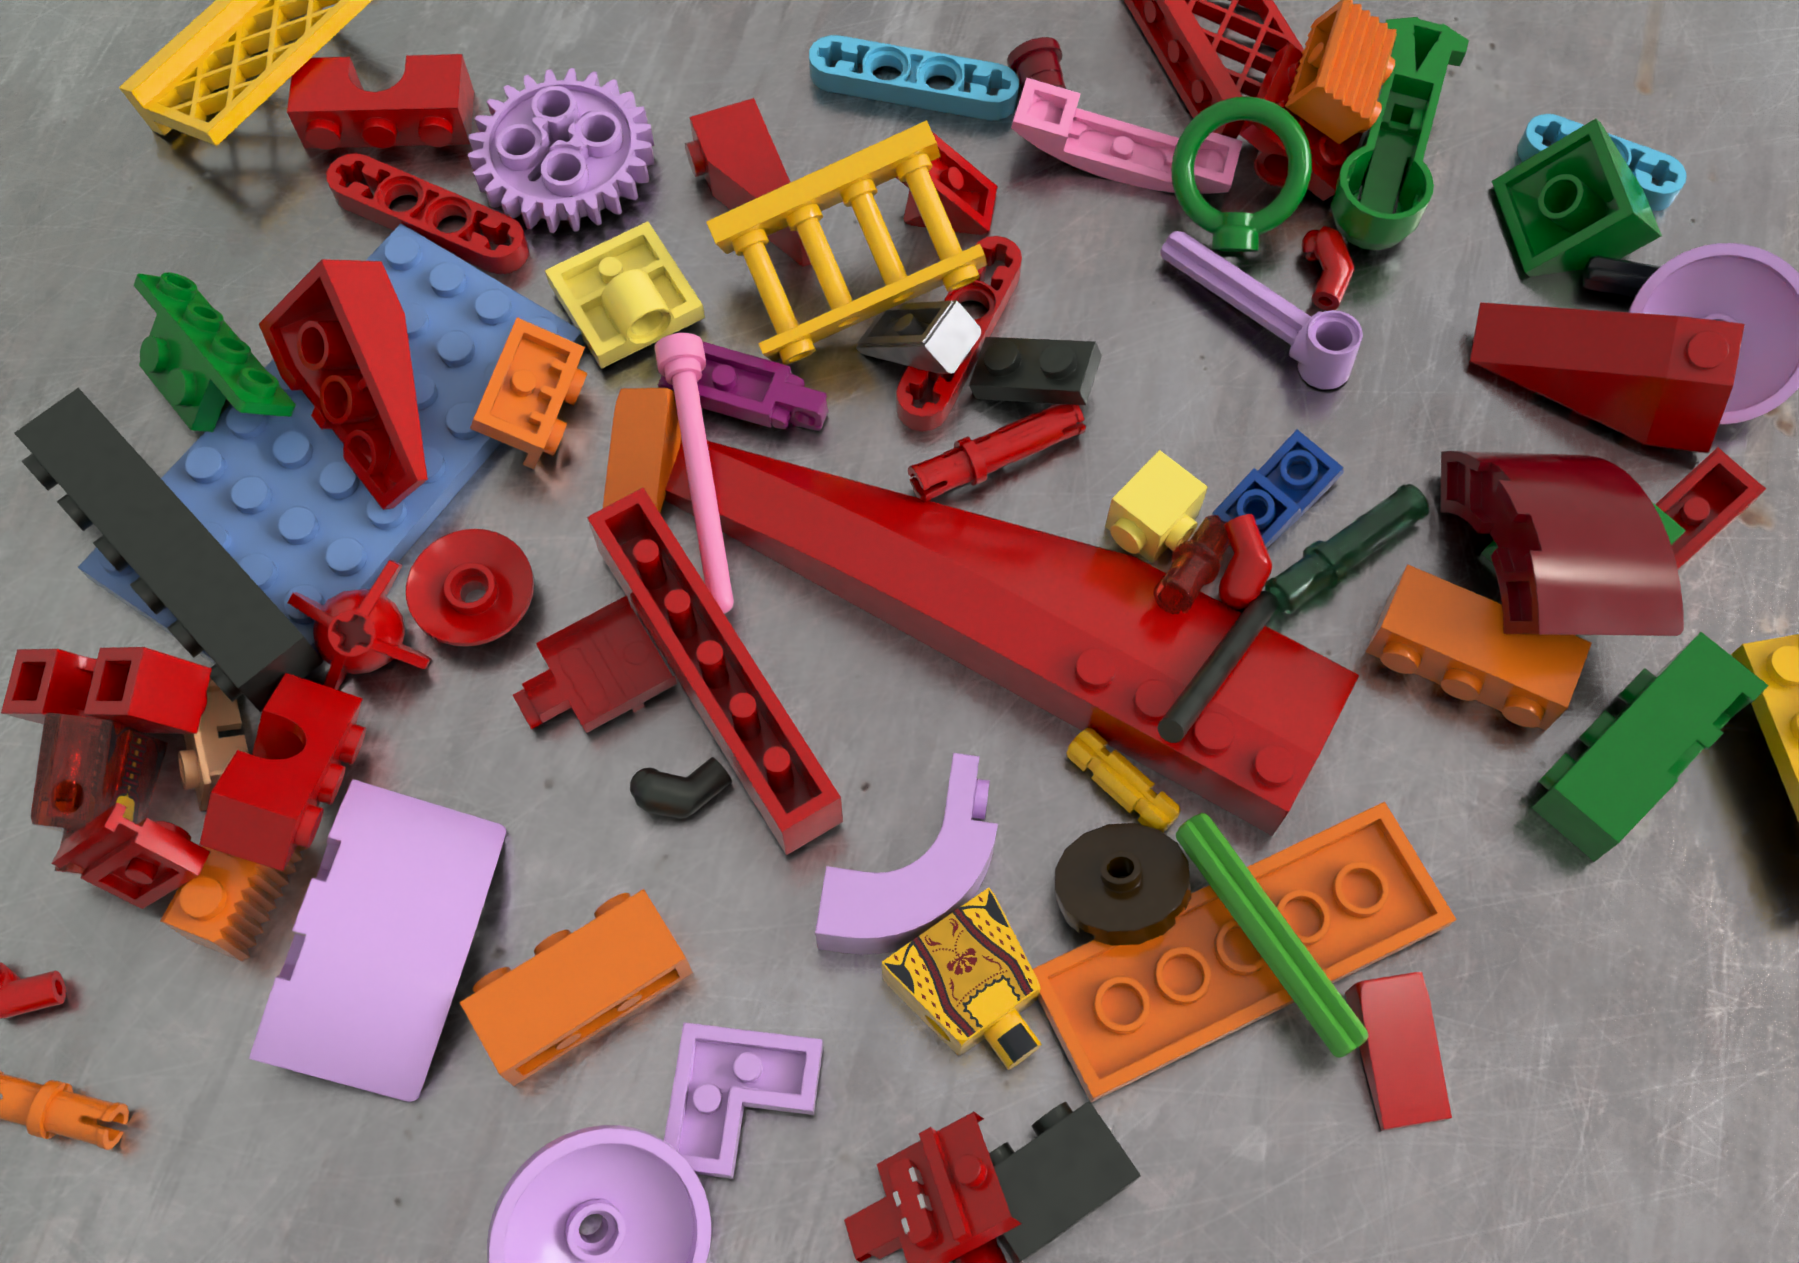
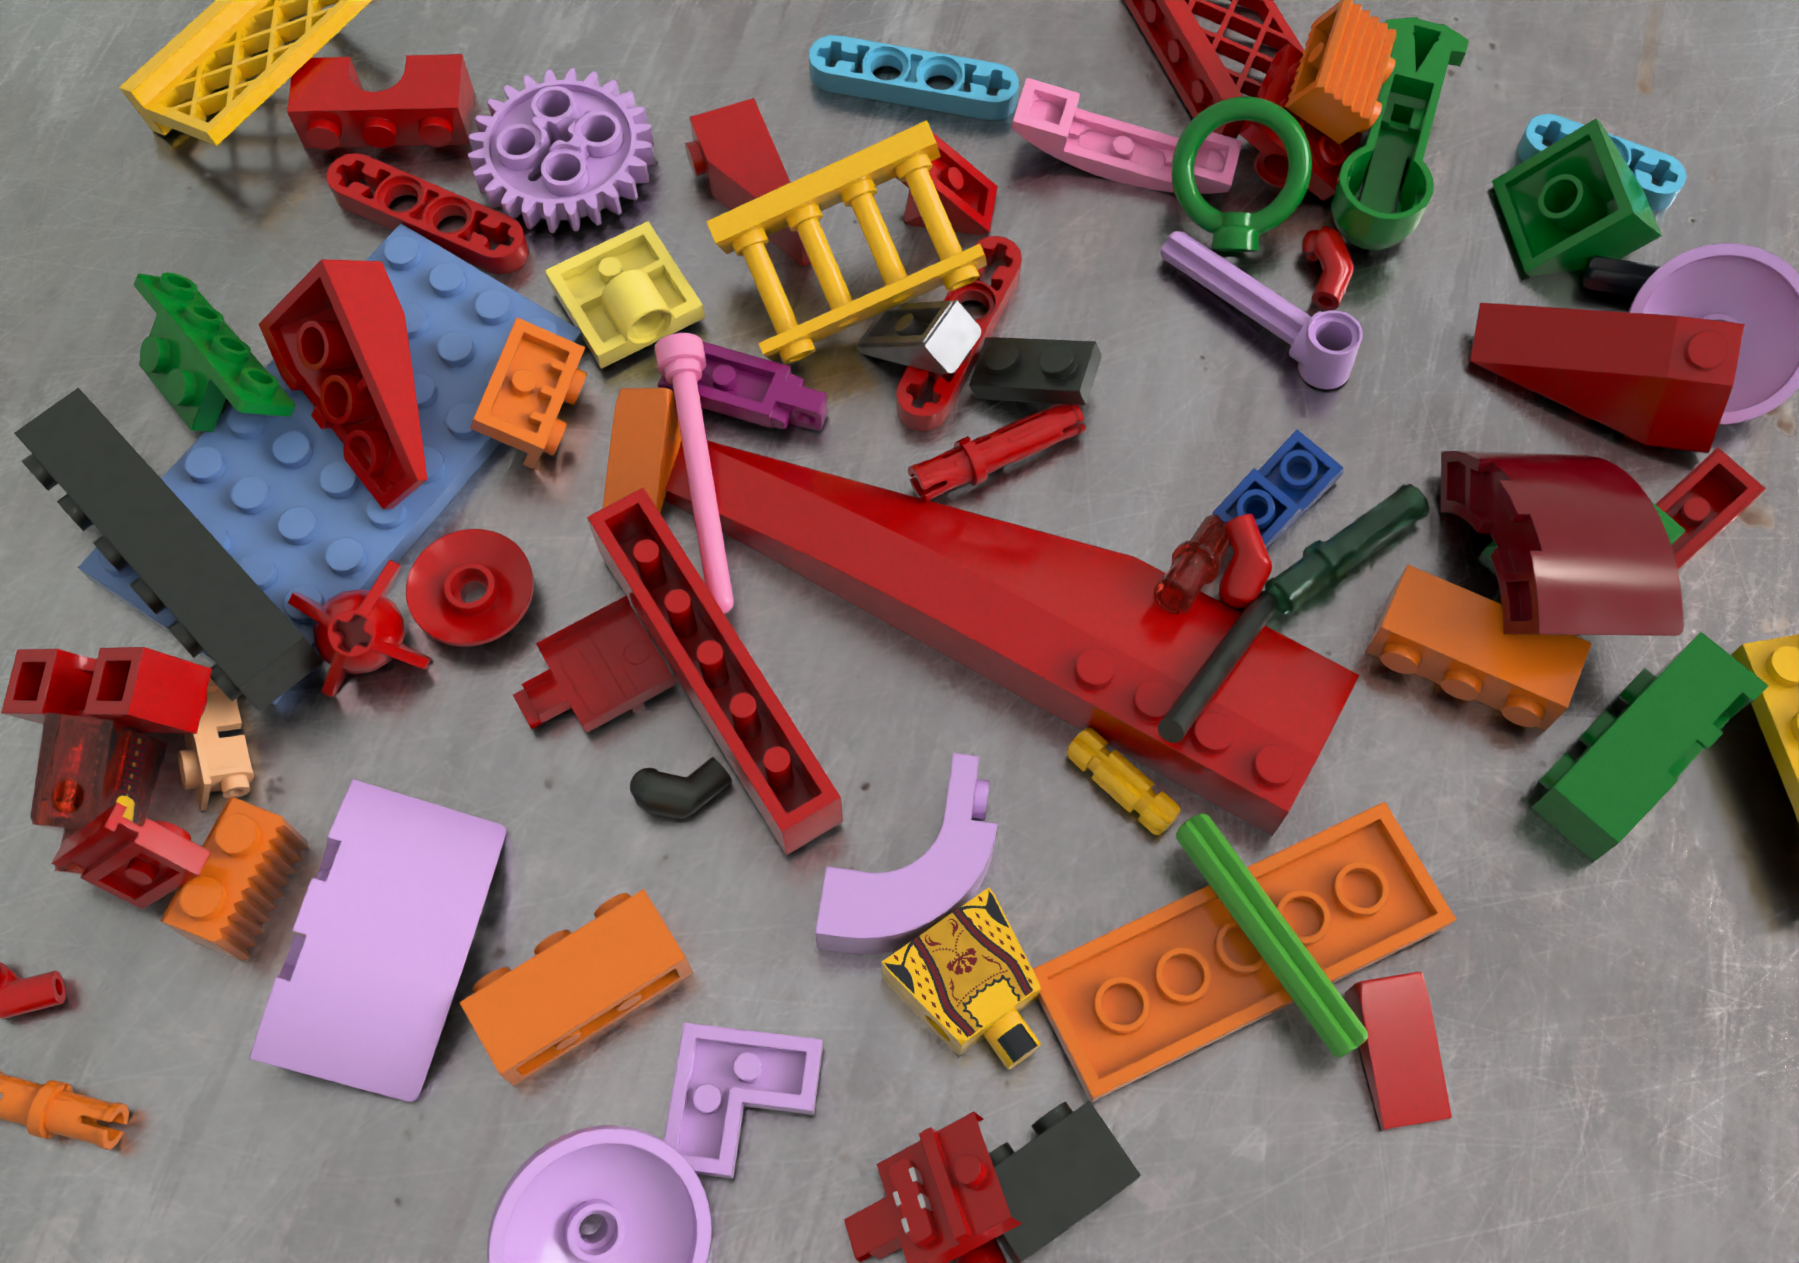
(273, 796): red arch -> none
(1038, 60): dark red piece -> none
(1128, 907): dark brown plate -> none
(1156, 508): light yellow brick -> none

